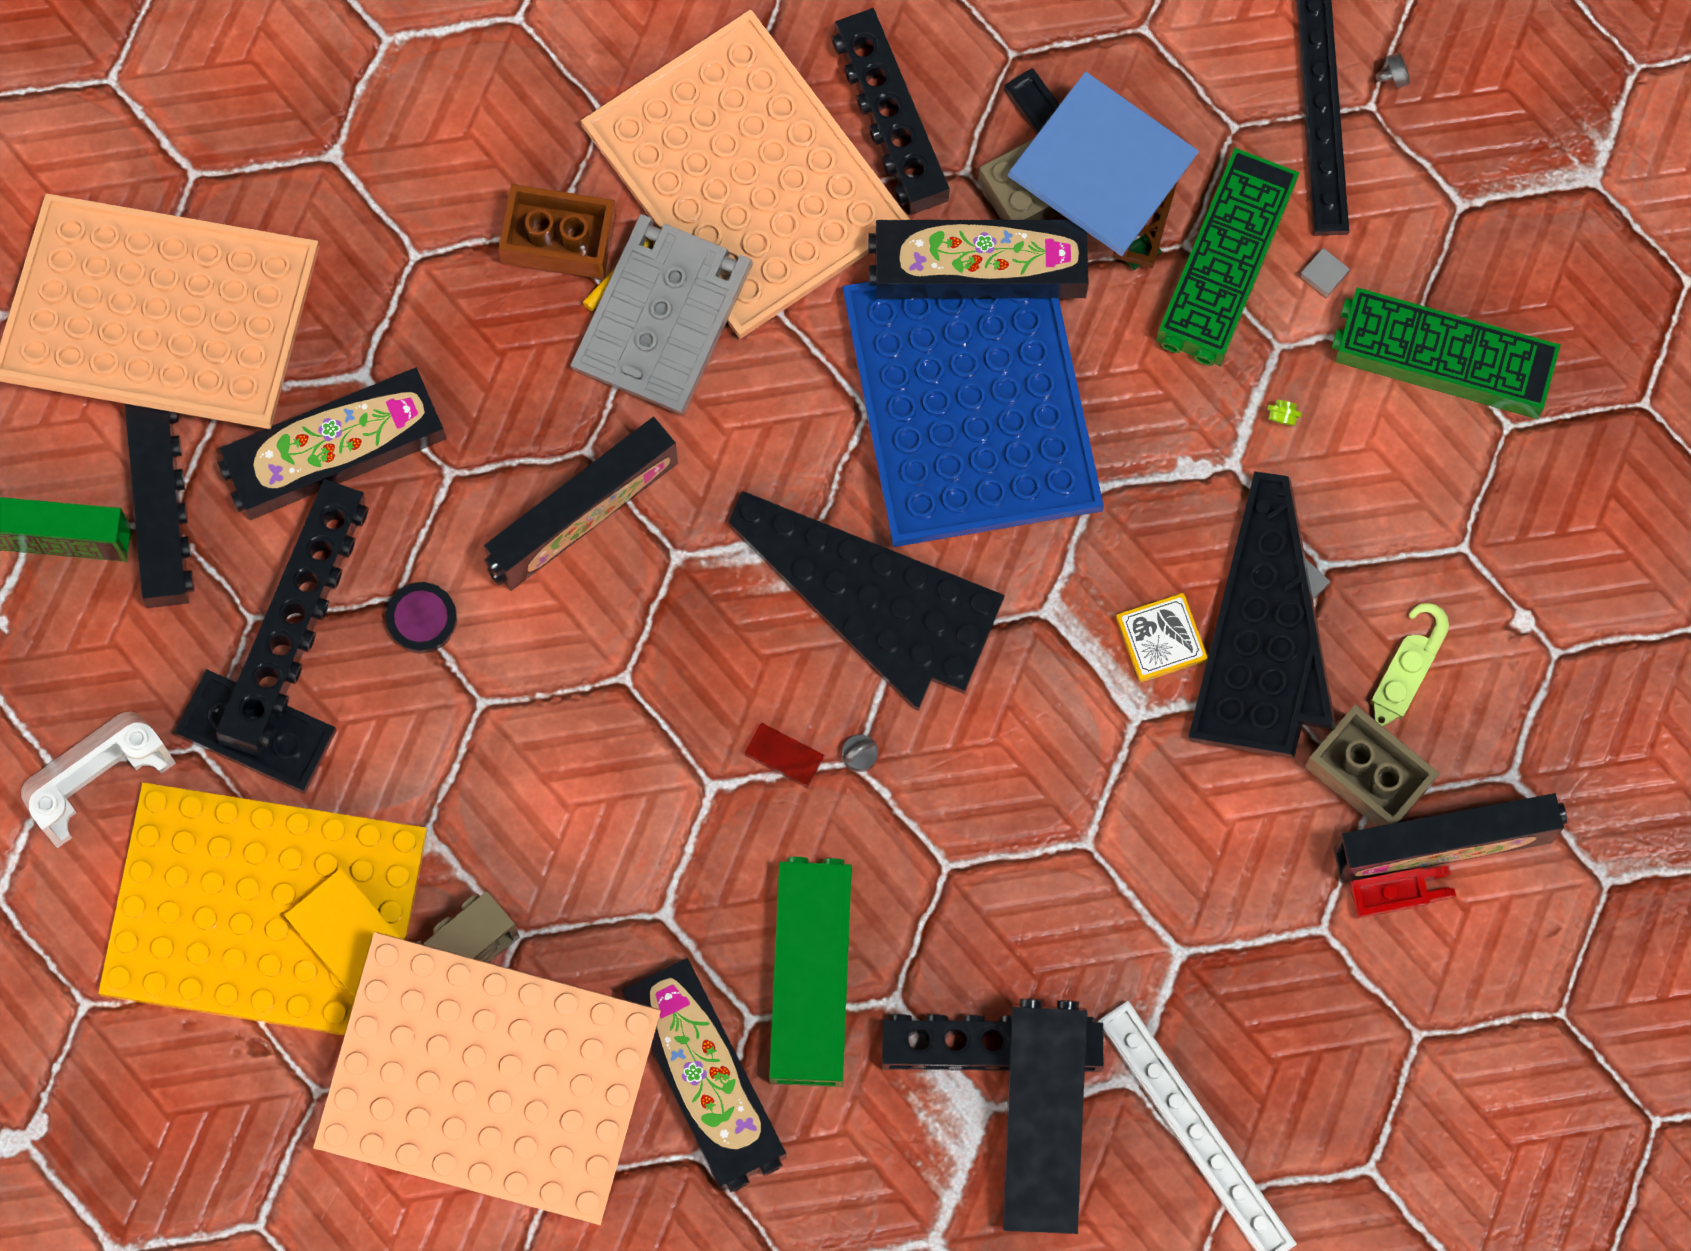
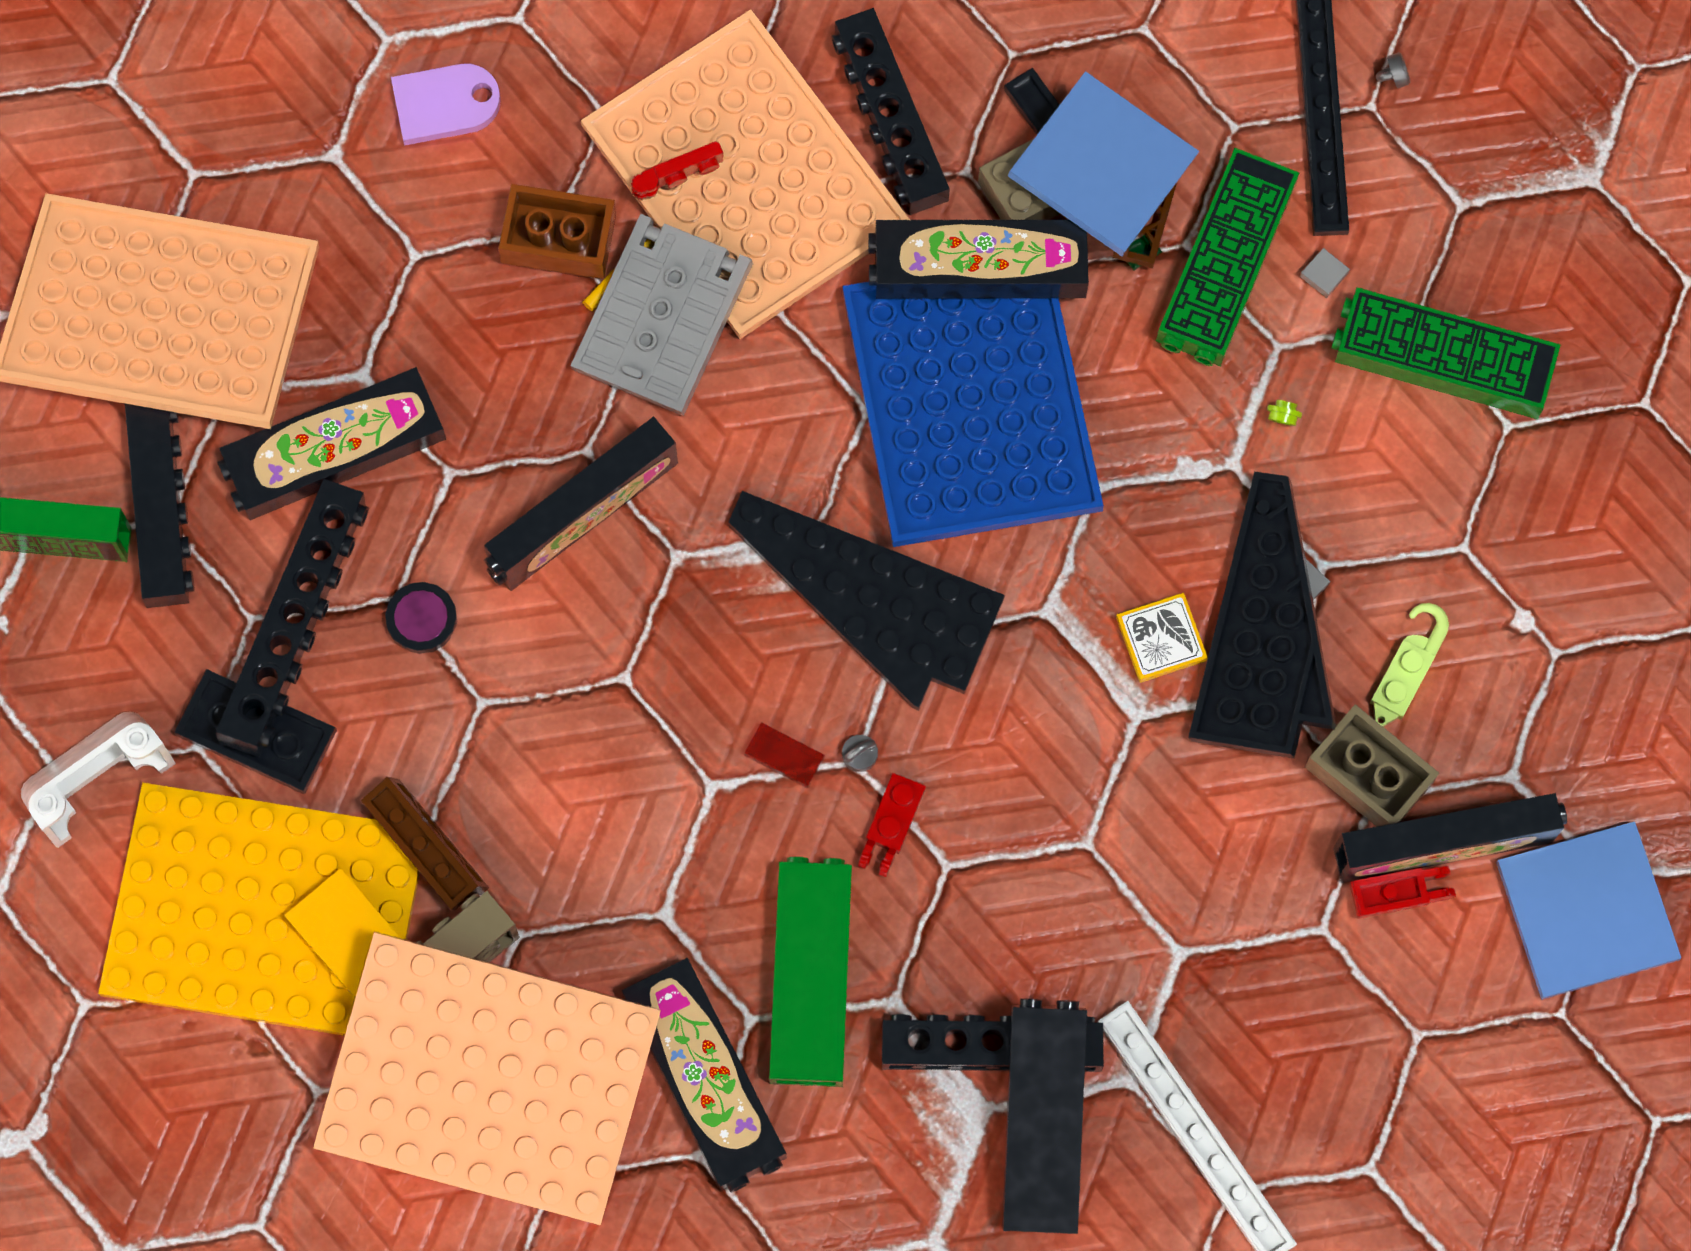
(423, 842): none -> reddish brown fence
(442, 103): none -> lavender tile
(675, 171): none -> red hinge
(892, 820): none -> red hinge
(1588, 910): none -> medium blue tile

